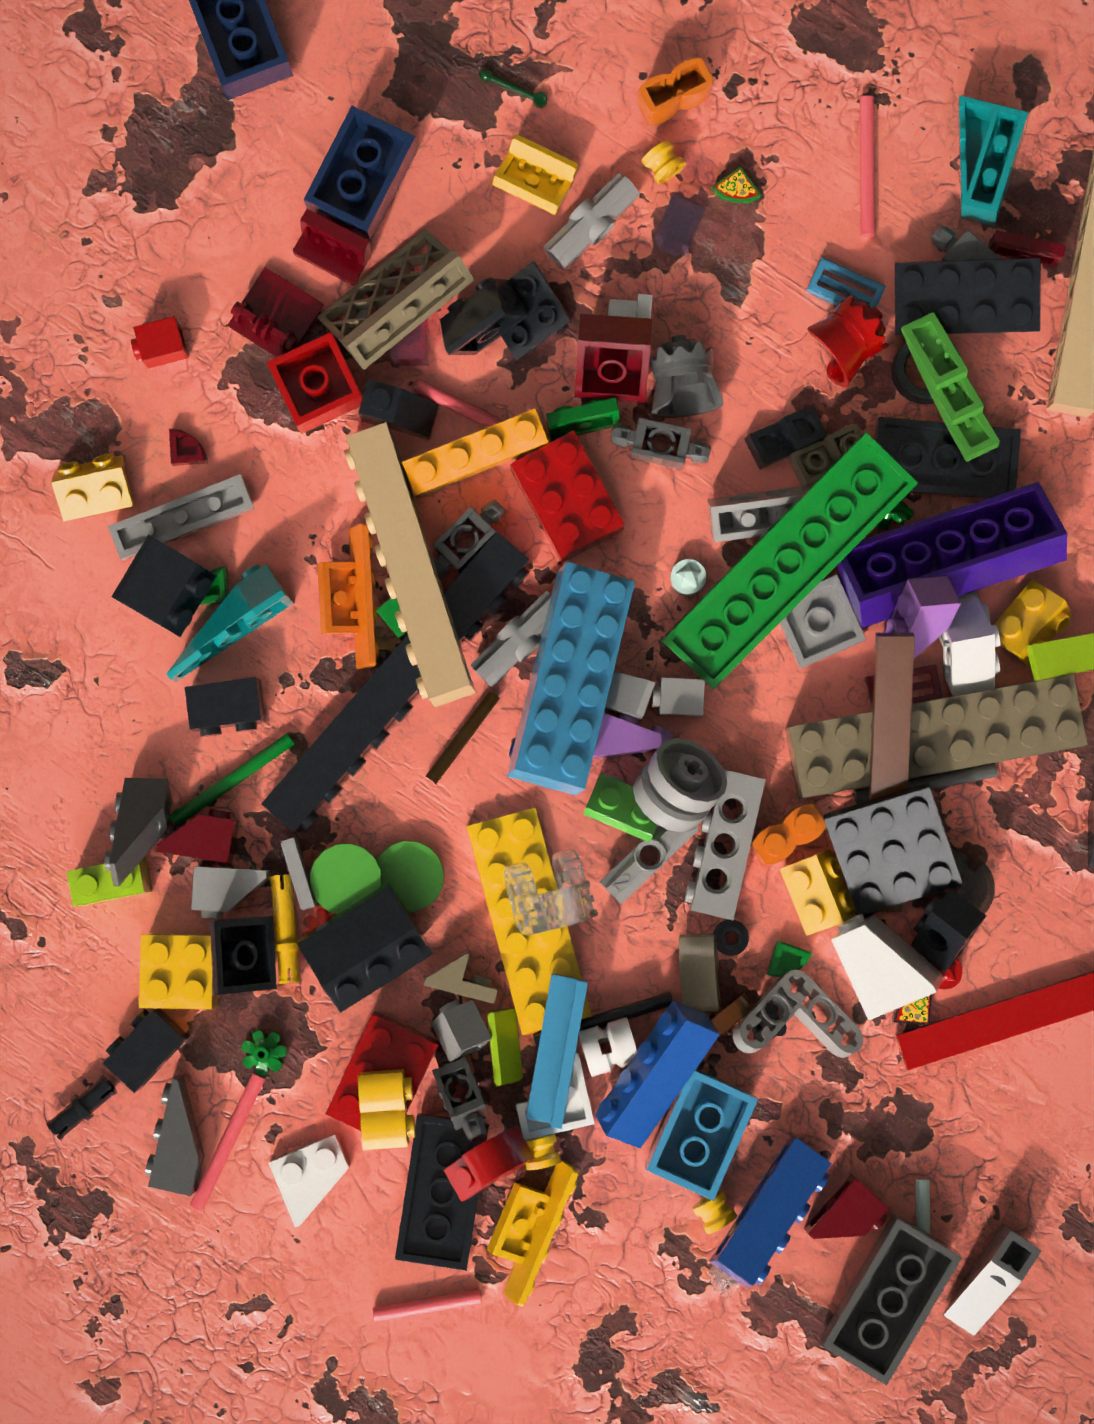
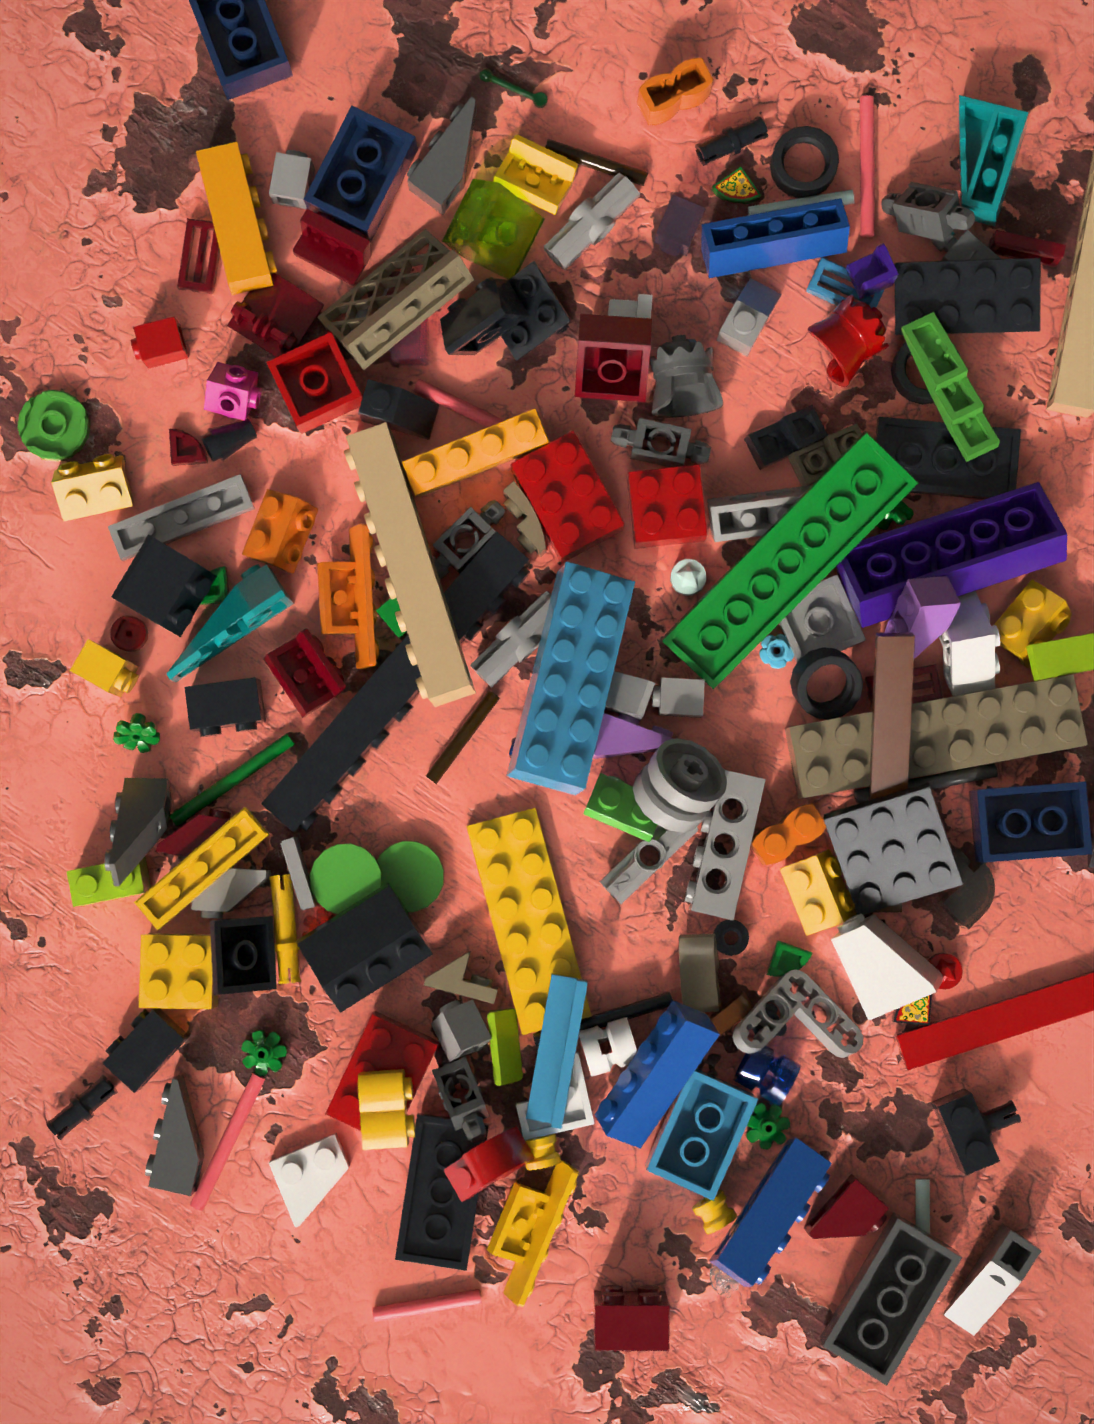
(54, 425): none -> bright green tile
(105, 669): none -> yellow brick
(129, 633): none -> red tile
(136, 734): none -> green plant
(196, 285): none -> dark red tile
(201, 868): none -> yellow tile
(228, 439): none -> black cone
(232, 391): none -> dark pink brick
(235, 219): none -> light orange brick
(280, 530): none -> orange bracket
(291, 179): none -> light grey brick
(305, 672): none -> dark red bracket
(444, 168): none -> dark grey slope
(493, 228): none -> clear neon green slope
(530, 529): none -> dark tan slope
(555, 908): clear piece -> none
(583, 419): green plate -> none
(597, 162): none -> dark brown bar
(631, 1319): none -> dark red brick
(663, 162): yellow wheel -> none
(667, 506): none -> red brick
(731, 141): none -> black pin
(748, 317): none -> light grey slope
(754, 1069): none -> clear blue wheel
(761, 1120): none -> green plant
(767, 652): none -> medium azure plate
(775, 238): none -> blue brick
(811, 136): none -> black tyre
(844, 701): none -> black tyre
(846, 196): none -> light aqua bar
(872, 272): none -> dark purple panel
(928, 211): none -> dark grey piece
(946, 929): black brick -> none
(970, 1130): none -> black brick
(1030, 822): none -> dark blue brick

